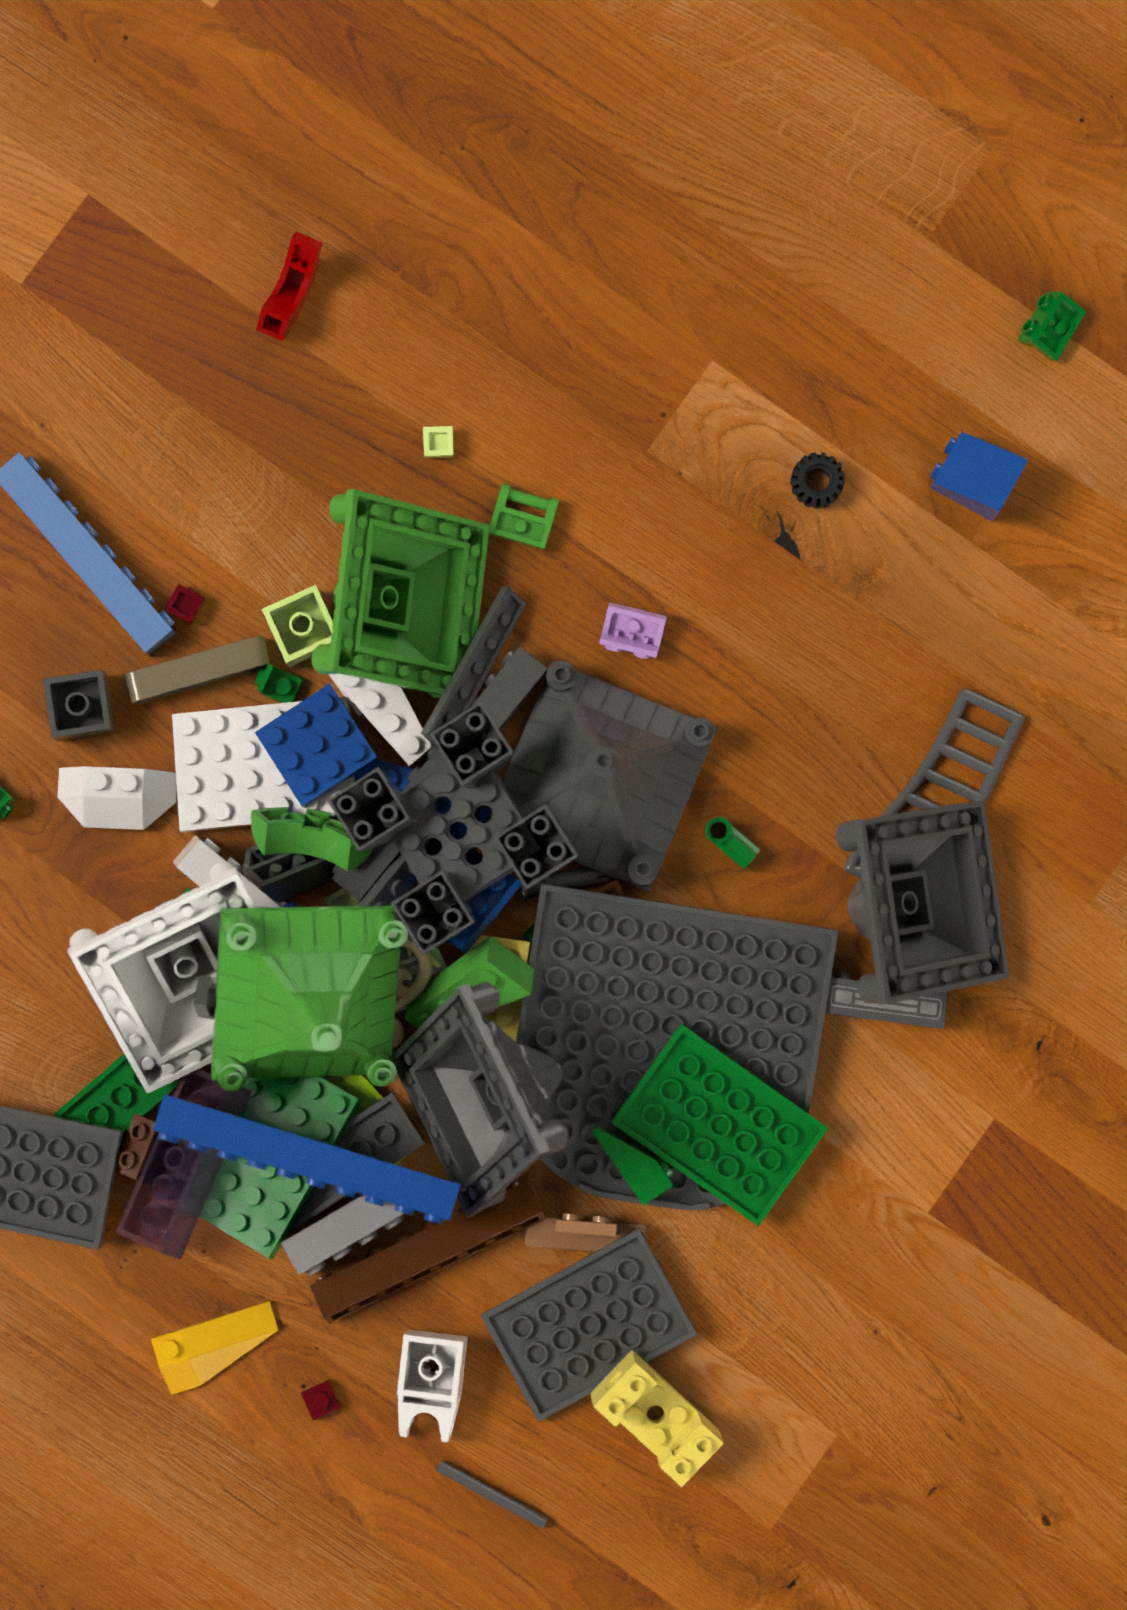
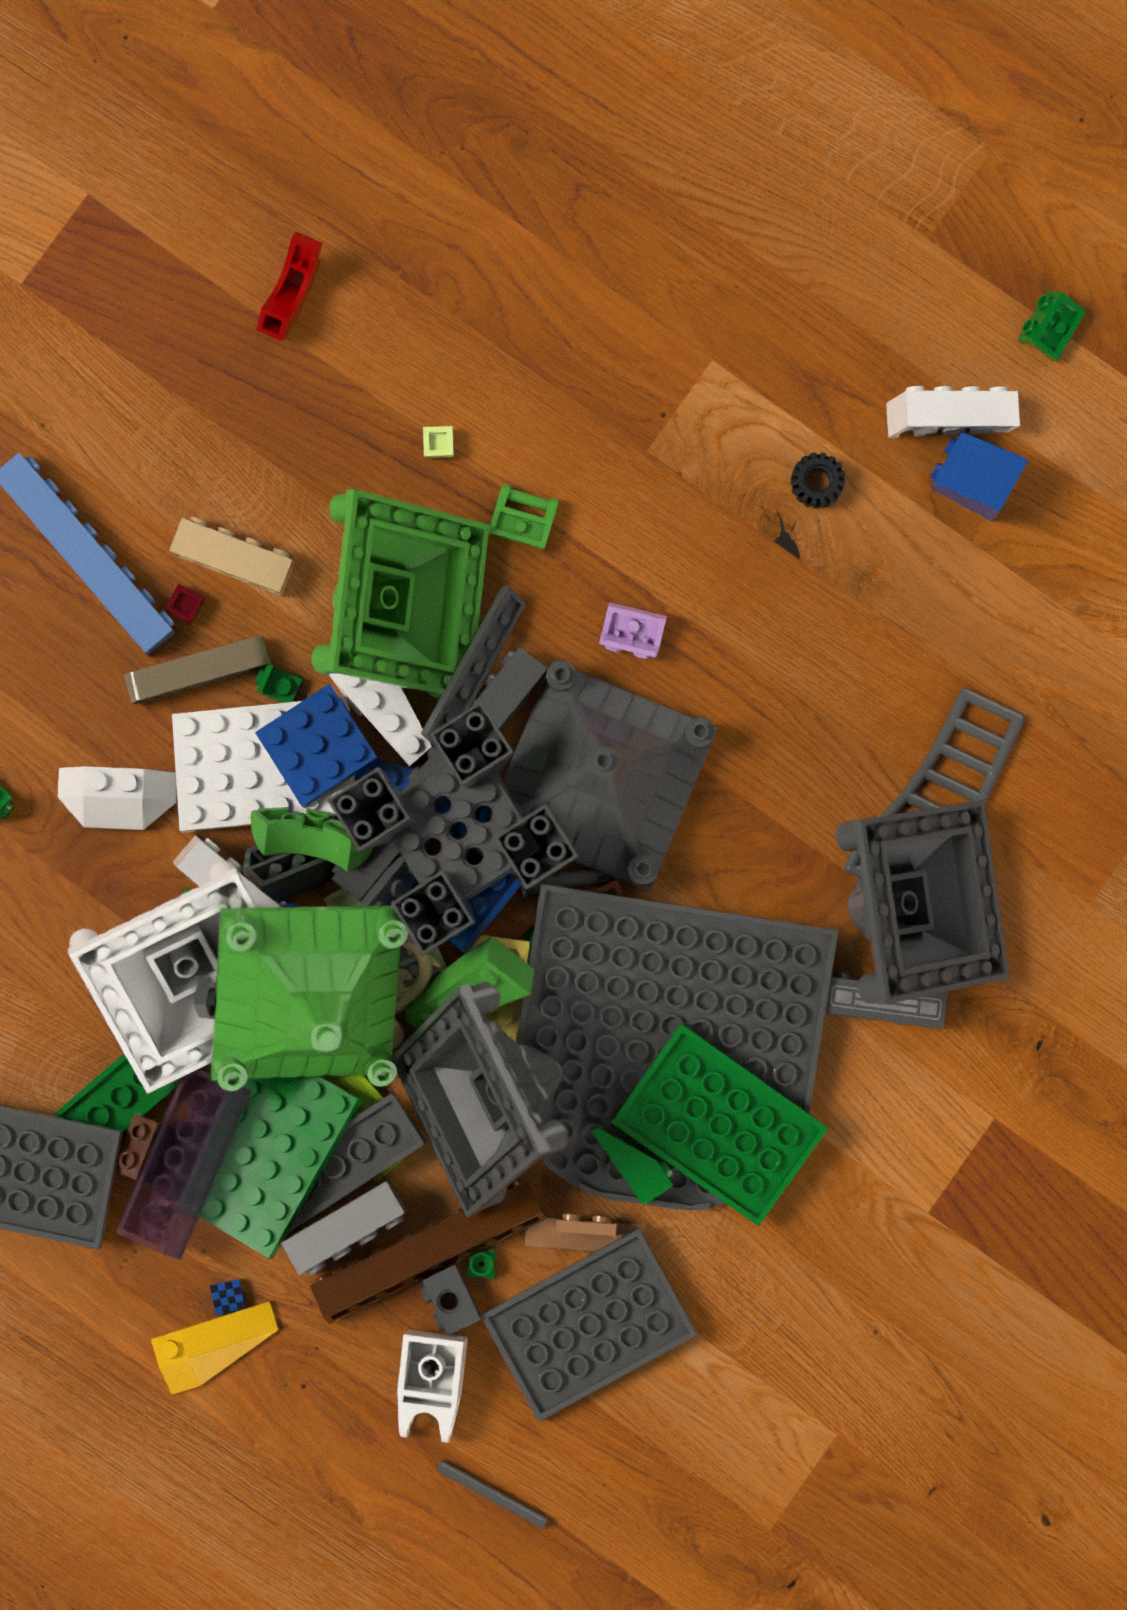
(79, 705): dark grey brick -> none
(227, 1296): none -> tile
(232, 556): none -> tan brick
(299, 624): yellowish green brick -> none
(305, 1157): blue brick -> none
(320, 1400): dark red plate -> none
(450, 1281): none -> dark grey brick
(487, 1270): none -> green plate
(679, 1439): light yellow plate -> none
(733, 843): green piece -> none
(953, 411): none -> white wedge

